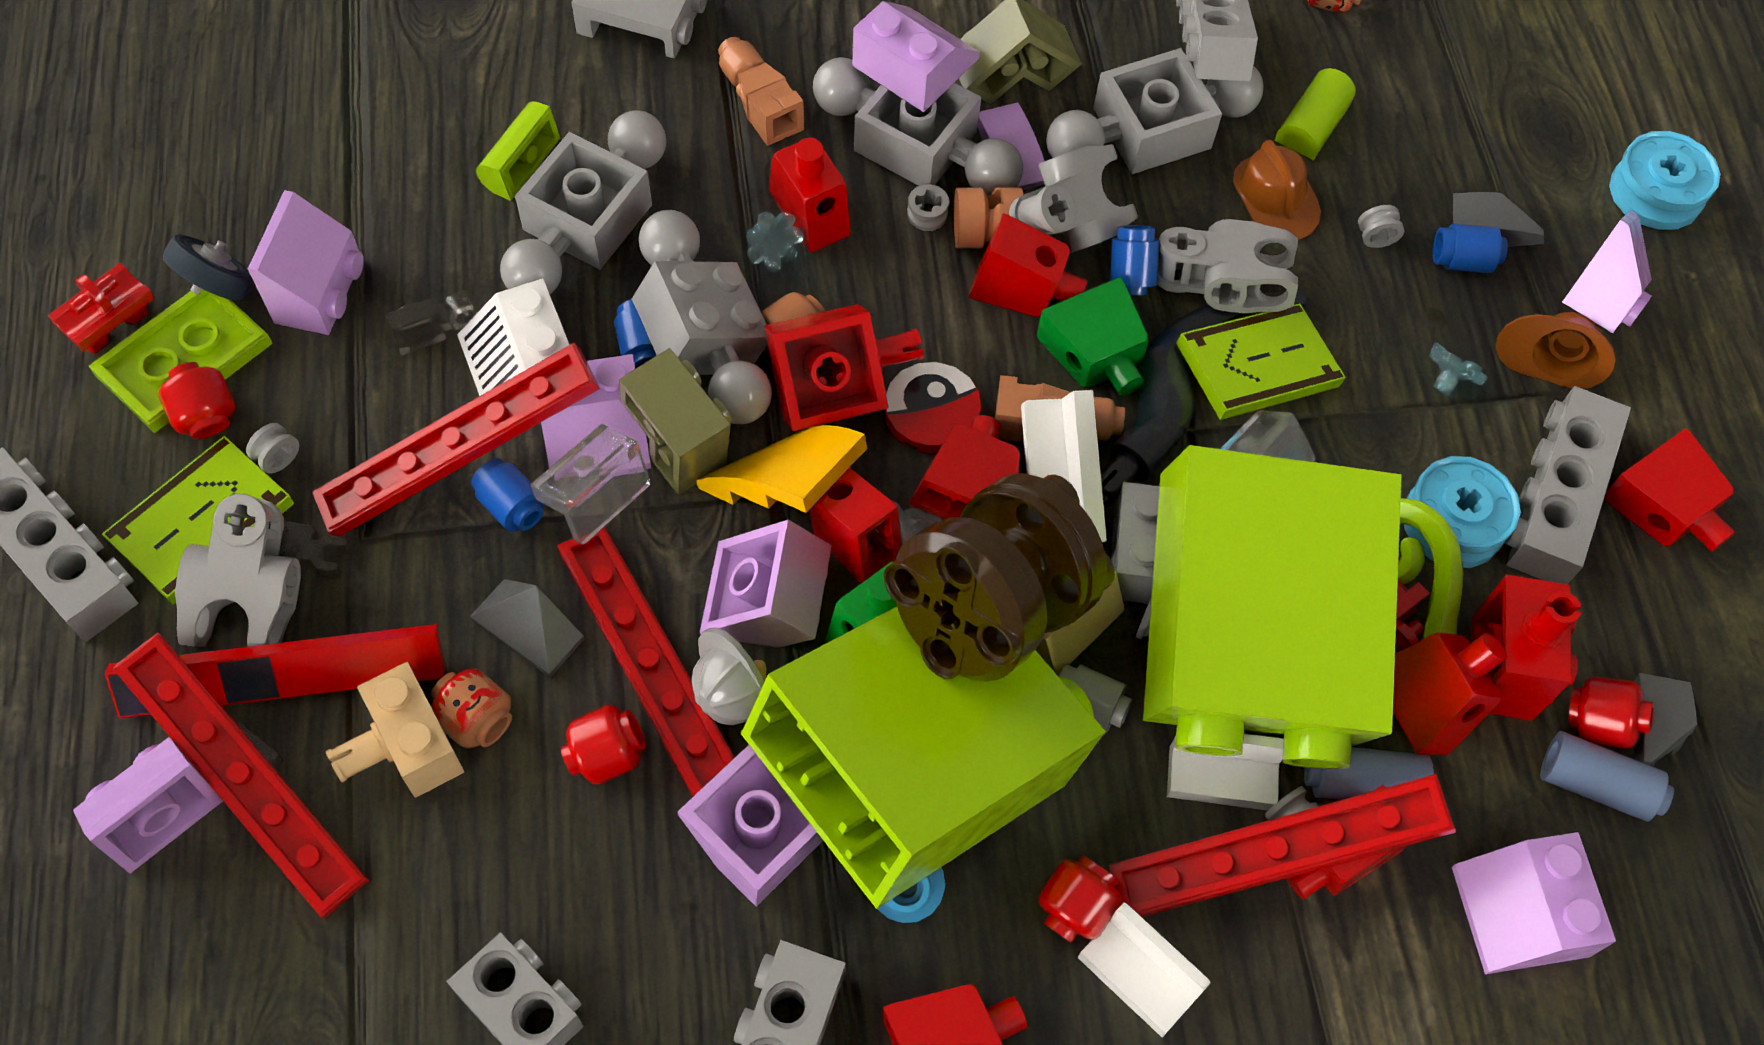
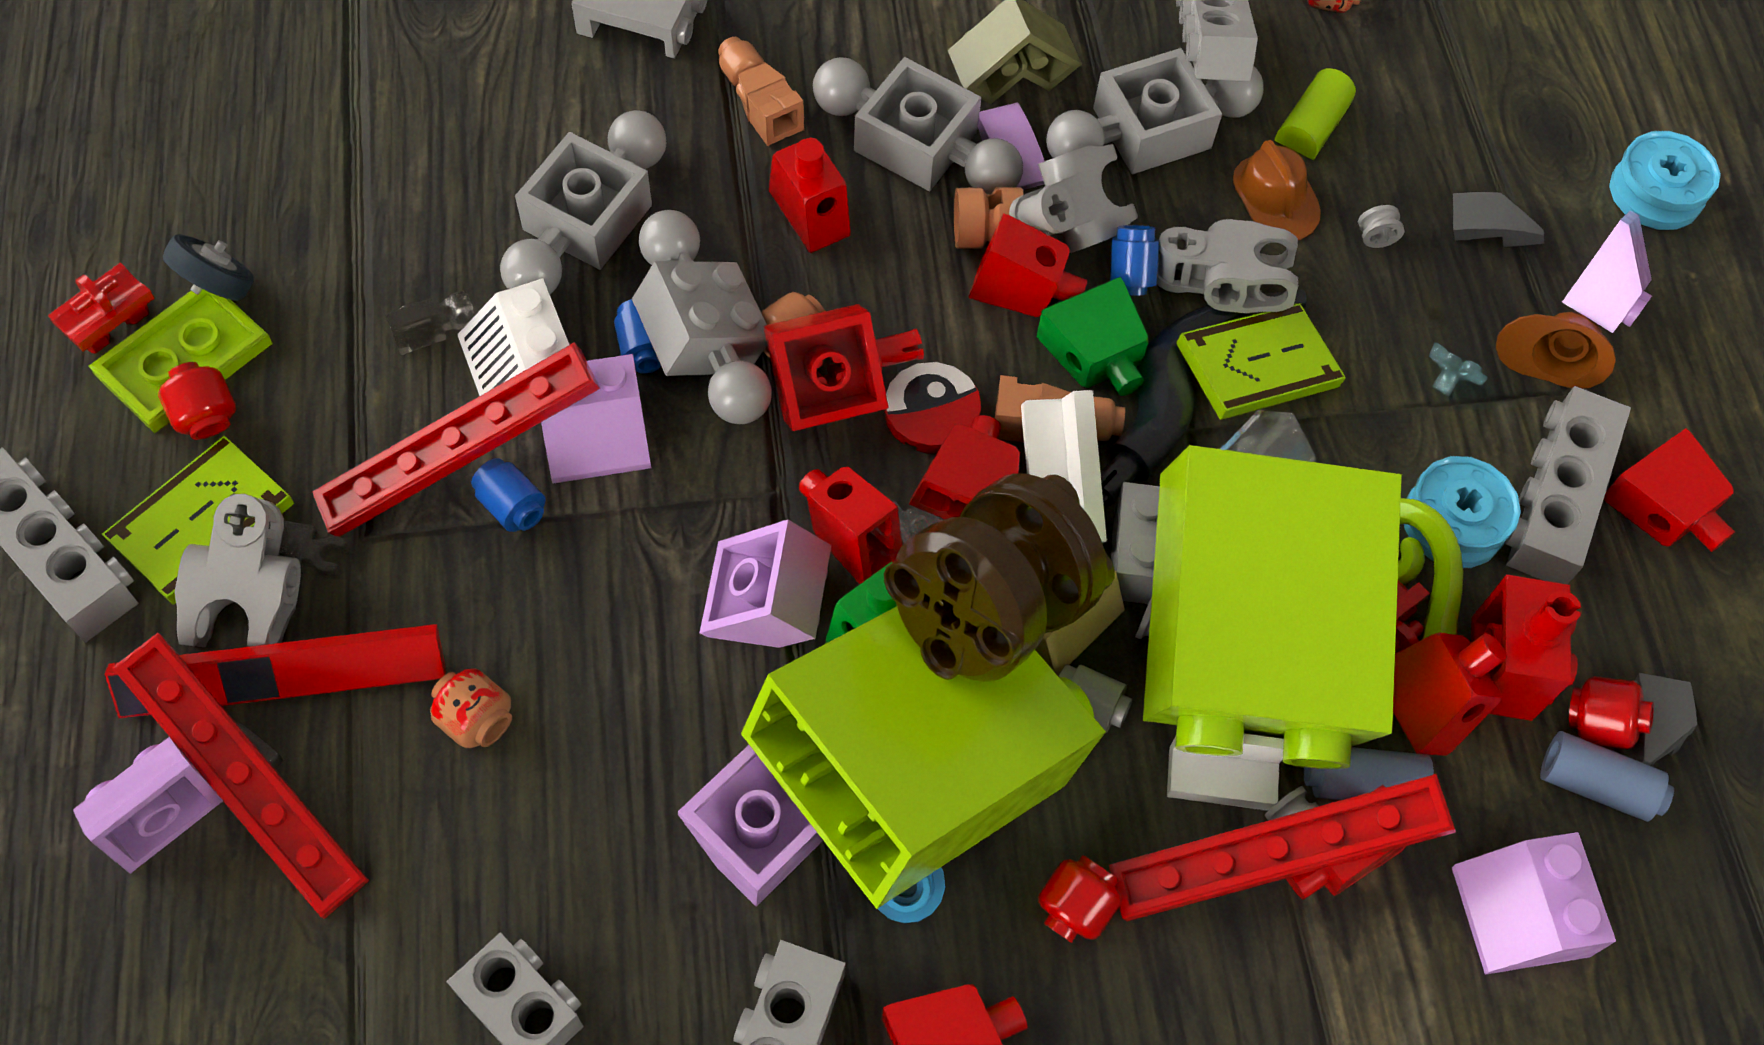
(272, 448): light grey bush -> none
(305, 266): lavender slope -> none
(401, 732): tan brick -> none
(519, 151): lime brick -> none
(528, 625): dark grey slope -> none
(594, 481): clear panel -> none
(603, 744): red head -> none
(647, 659): red tile -> none
(682, 423): olive brick -> none
(726, 678): light grey piece -> none
(774, 239): clear light blue plant -> none
(790, 470): yellow slope -> none
(909, 53): lavender slope -> none
(924, 195): light grey bush -> none
(1144, 970): white panel -> none
(1469, 248): blue brick -> none

